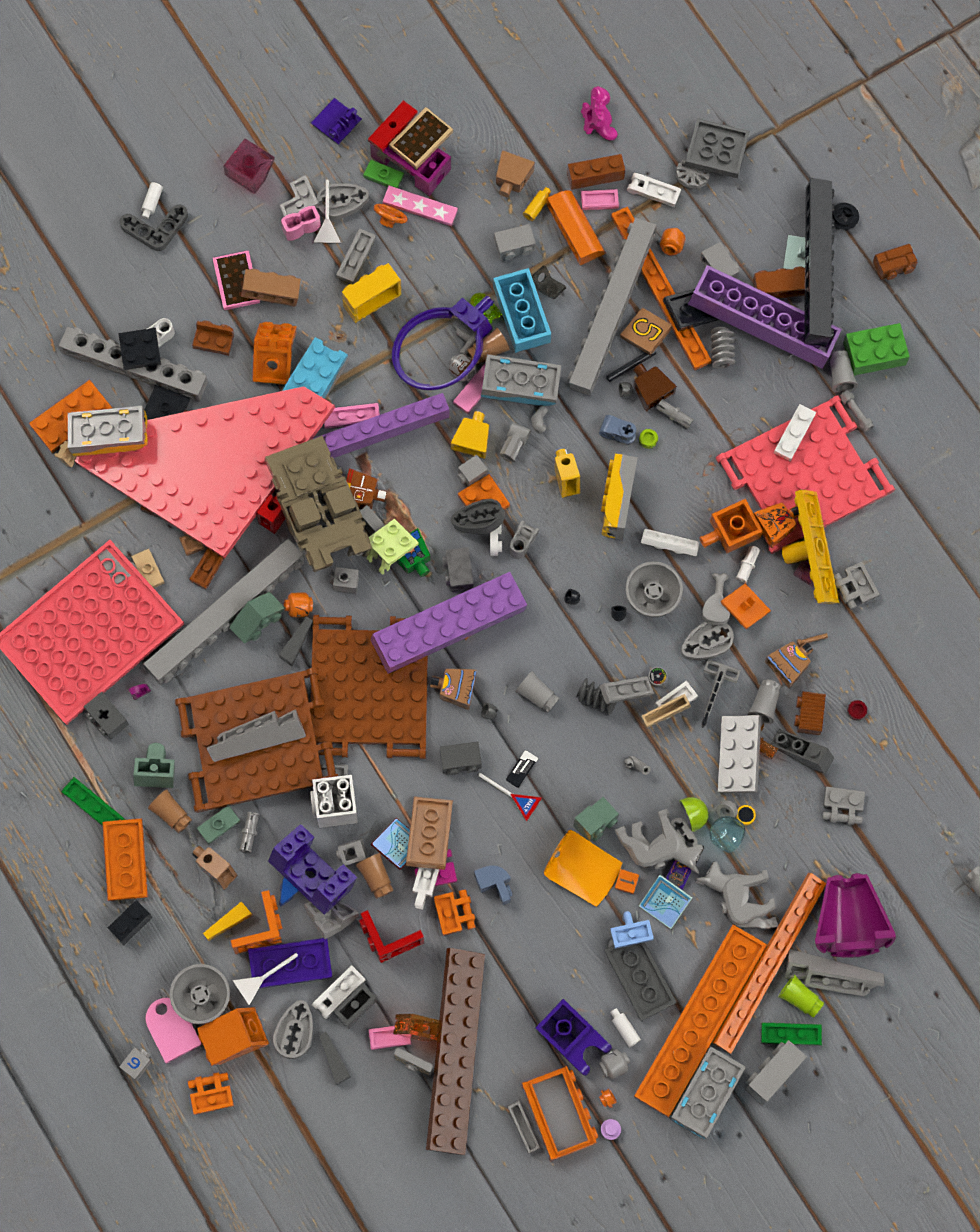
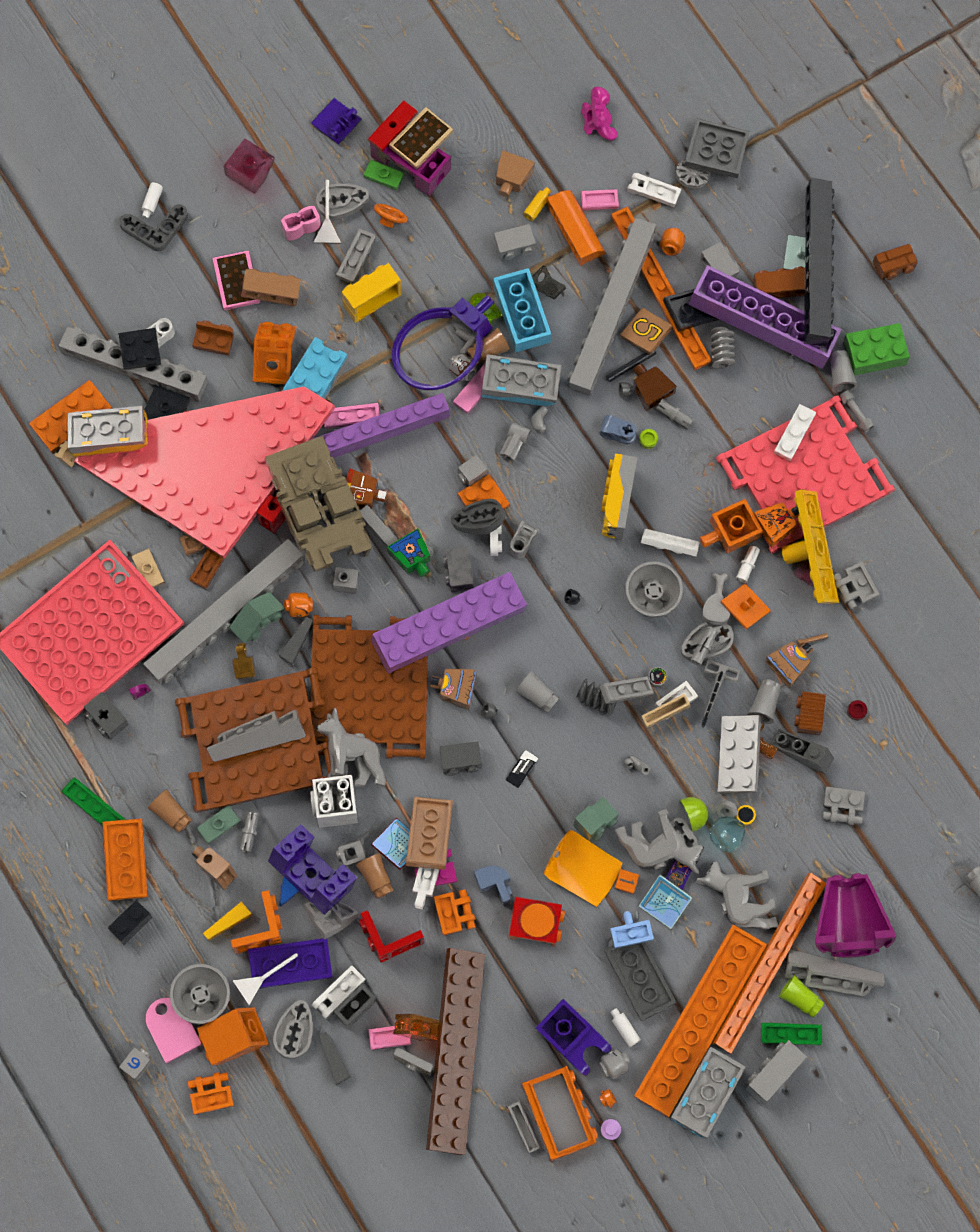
(154, 769): sand green brick -> none
(243, 665): none -> pearl gold plate
(304, 197): light grey plate -> none
(350, 747): none -> light grey animal
(390, 544): yellowish green plate -> none
(420, 206): bright pink tile -> none
(472, 436): yellow torso -> none
(525, 804): piece -> none
(536, 920): none -> panel
(567, 473): yellow torso -> none
(596, 171): dark orange brick -> none
(618, 612): black hinge -> none
(704, 646): none -> light grey pin
(849, 211): black gear -> none

